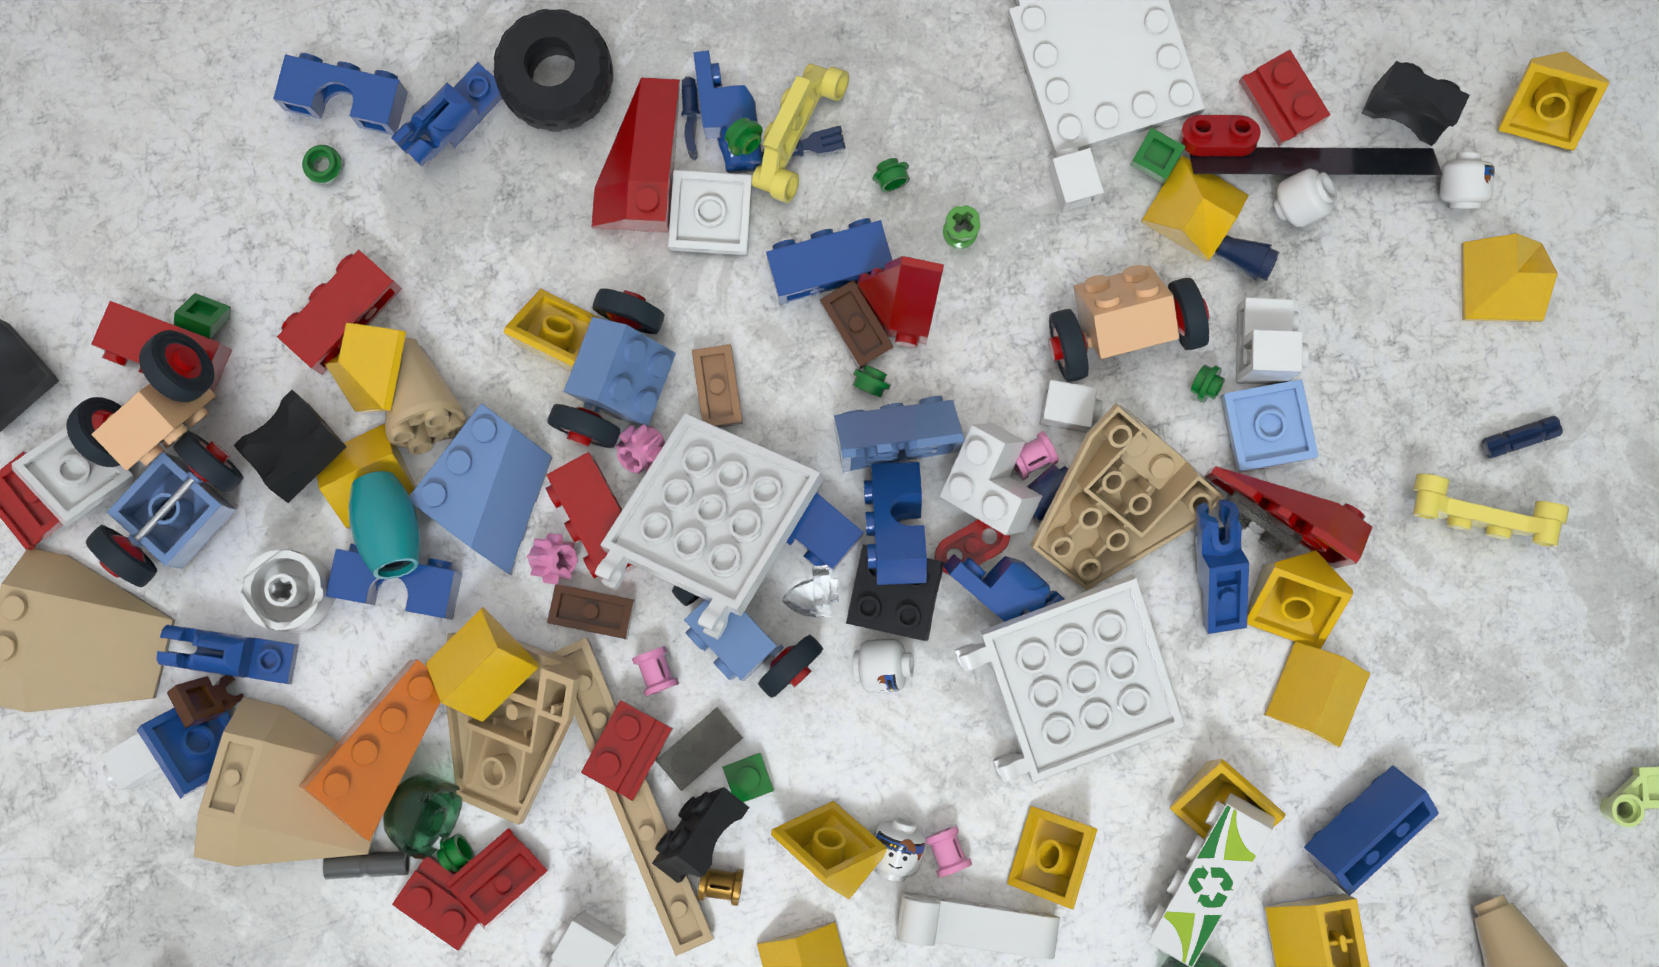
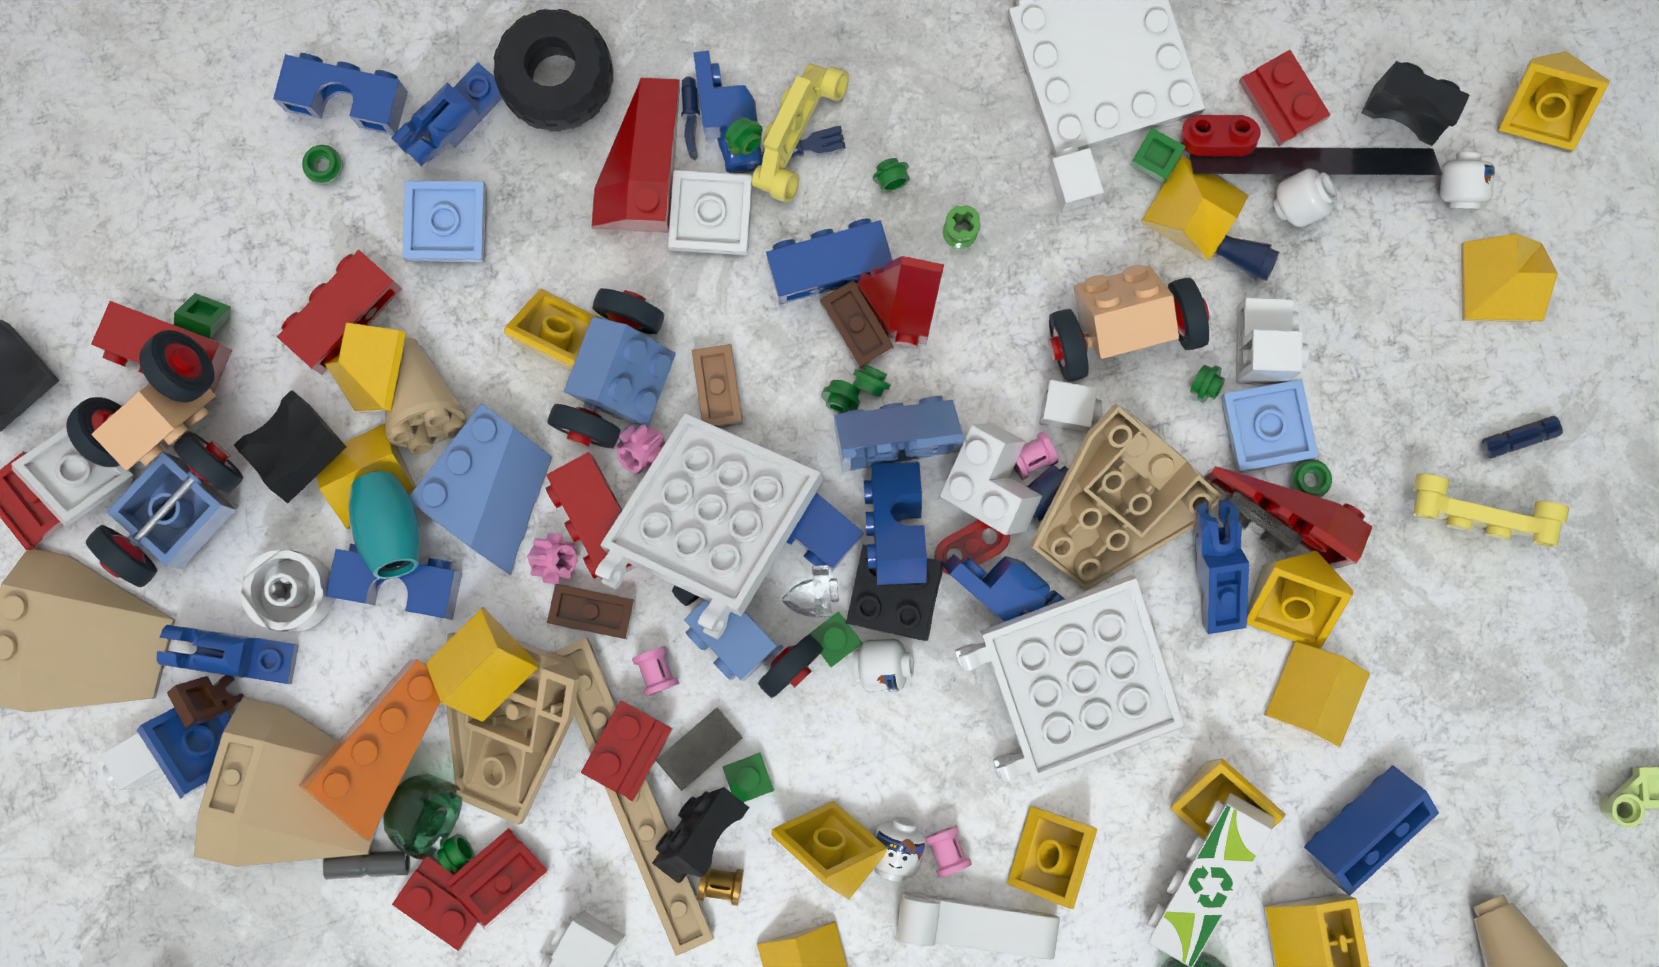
(444, 221): none -> light blue plate
(836, 639): none -> green plate
(841, 396): none -> green plate
(1319, 470): none -> green plate

